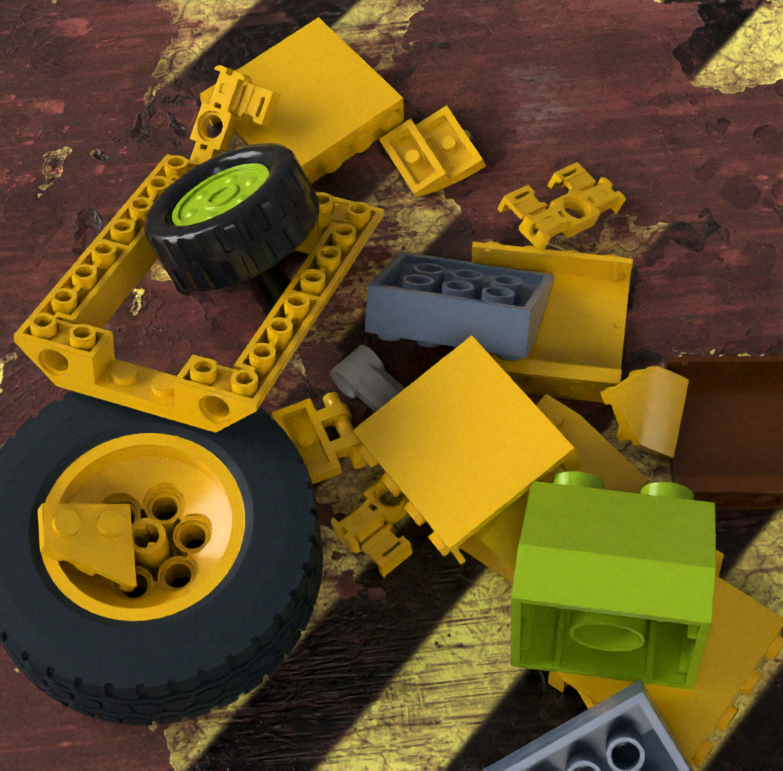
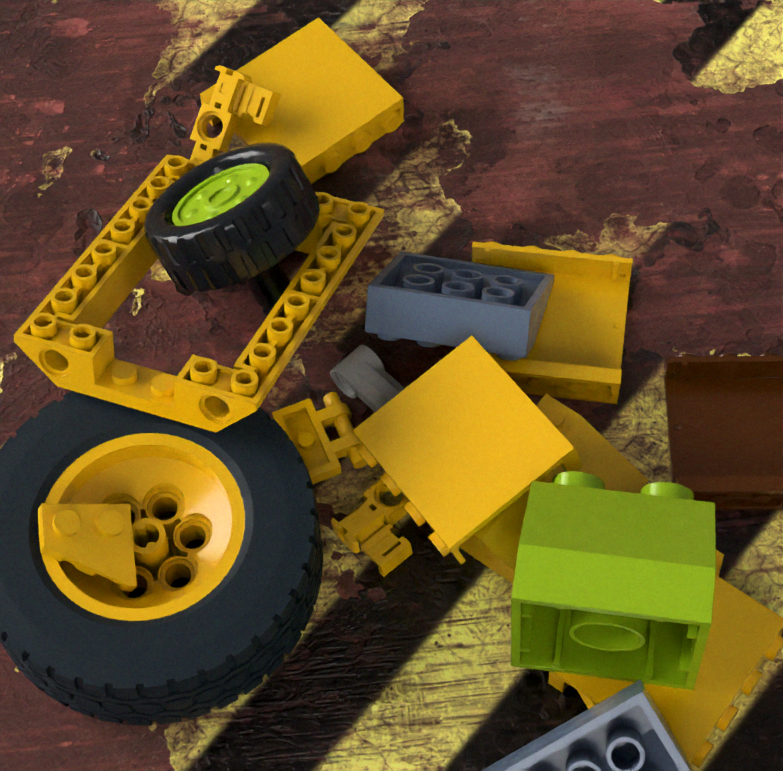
(432, 152): yellow slope -> none
(582, 198): yellow piece -> none
(649, 409): yellow slope -> none

